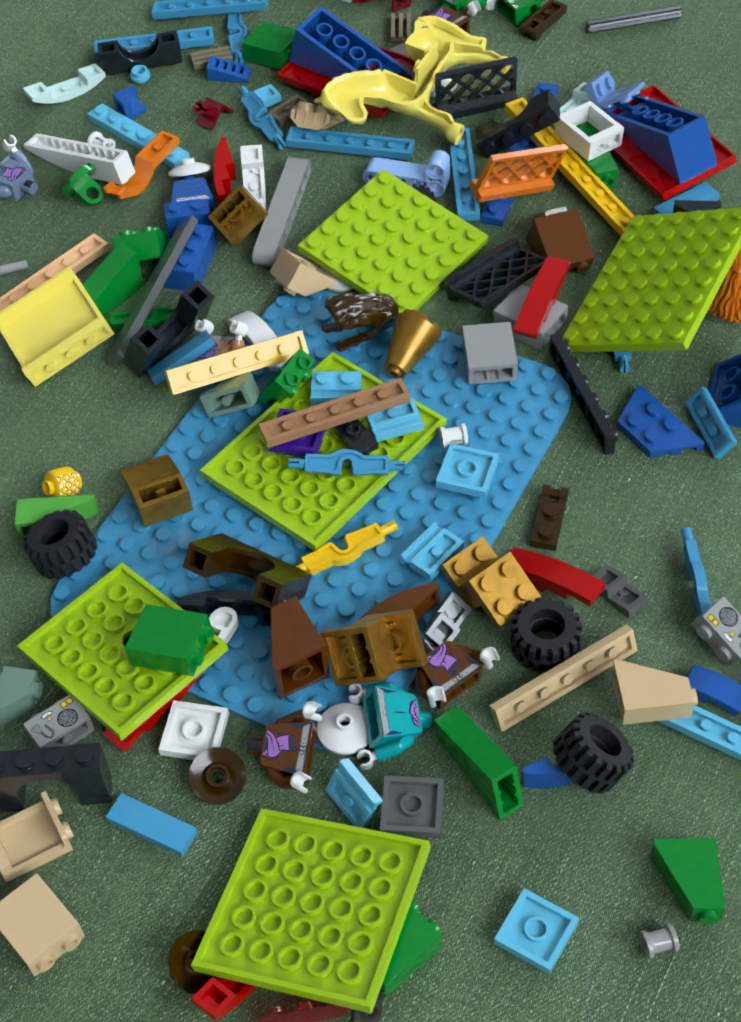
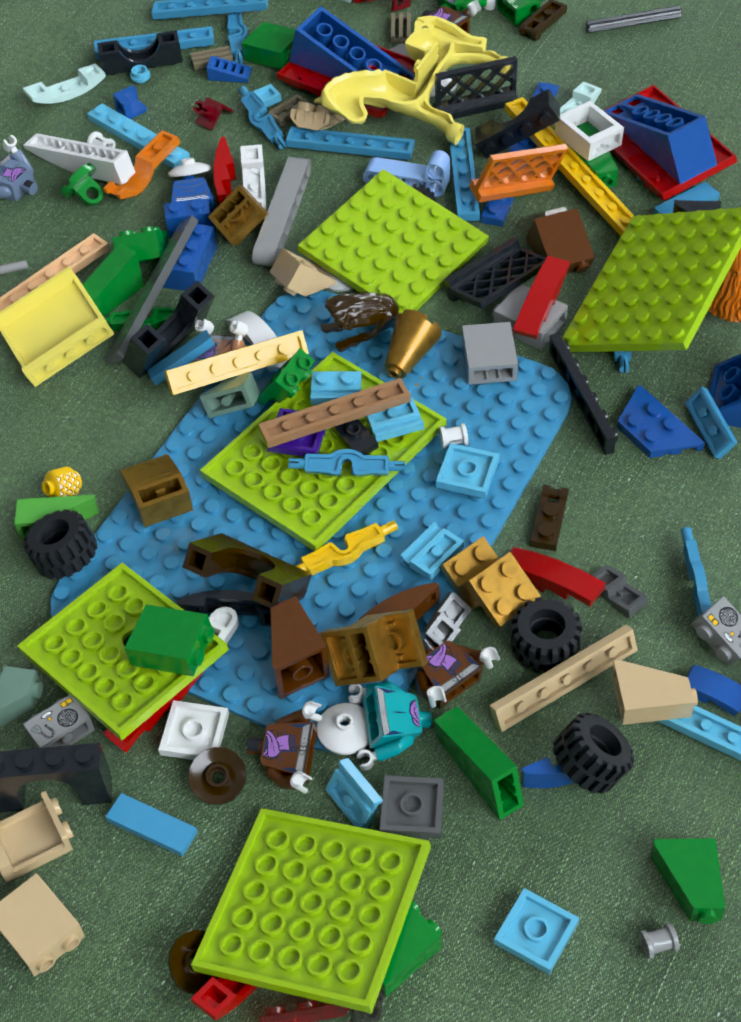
(603, 93): medium blue bracket -> none

